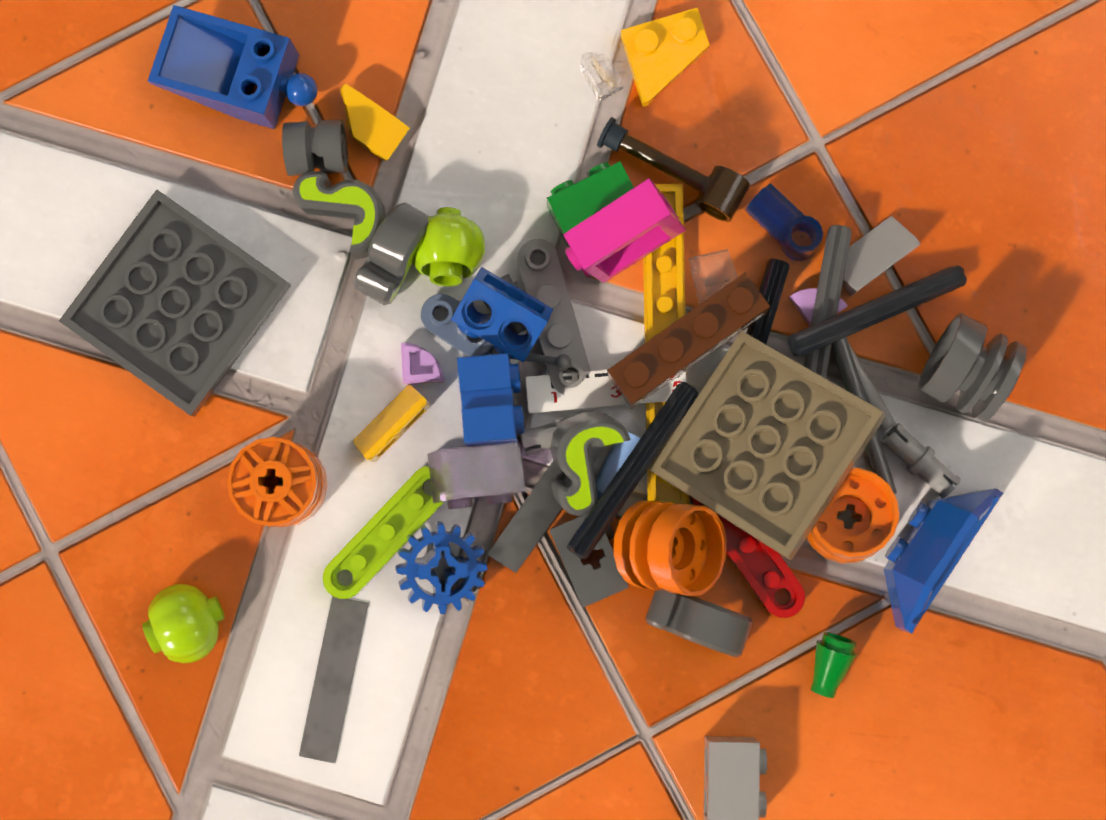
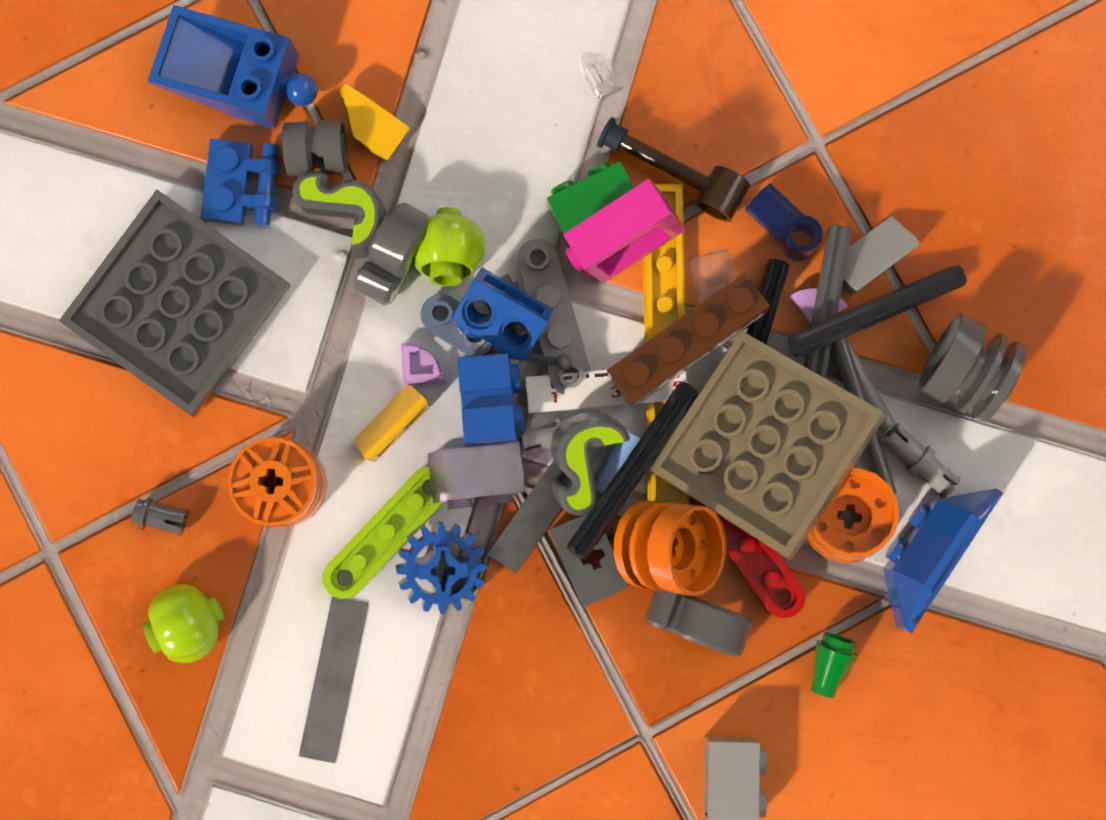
(159, 516): none -> dark grey pin
(228, 183): none -> blue plate
(663, 50): yellow wing -> none

